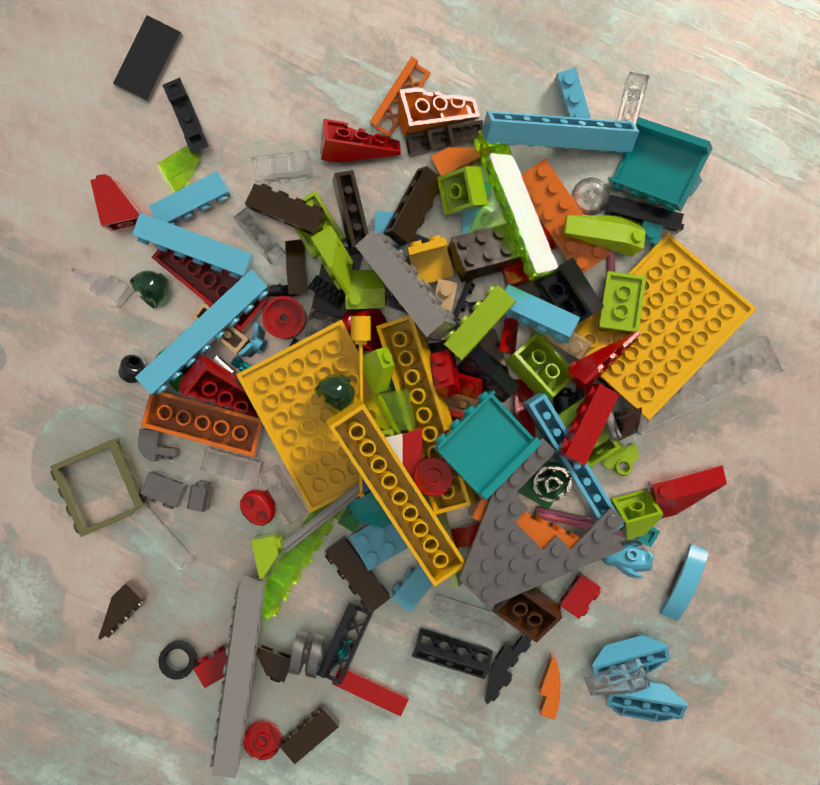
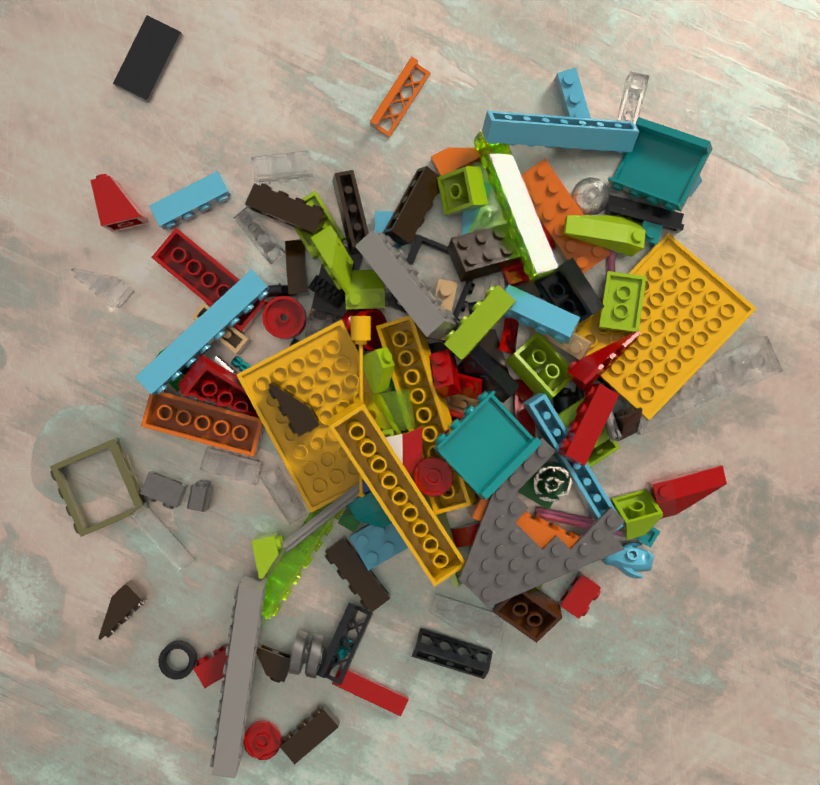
(130, 367): black head -> none
(150, 446): flat silver brick -> none
(151, 287): clear green cylinder -> none
(180, 167): clear neon green wing -> none
(186, 115): black slope -> none
(193, 245): medium azure brick -> none
(256, 344): medium azure animal -> none
(258, 507): red piece -> none
(299, 413): none -> dark brown slope
(336, 390): clear green cylinder -> none
(347, 144): red wedge -> none
(412, 588): medium azure brick -> none
(429, 110): orange wedge -> none
(431, 259): yellow bracket -> none
(442, 138): dark brown slope -> none
(499, 672): black slope -> none
(550, 689): orange slope -> none
(619, 680): clear slope -> none
(623, 455): lime plate -> none
(649, 651): medium azure wedge -> none
(652, 704): medium azure wedge -> none
(686, 583): medium azure slope -> none

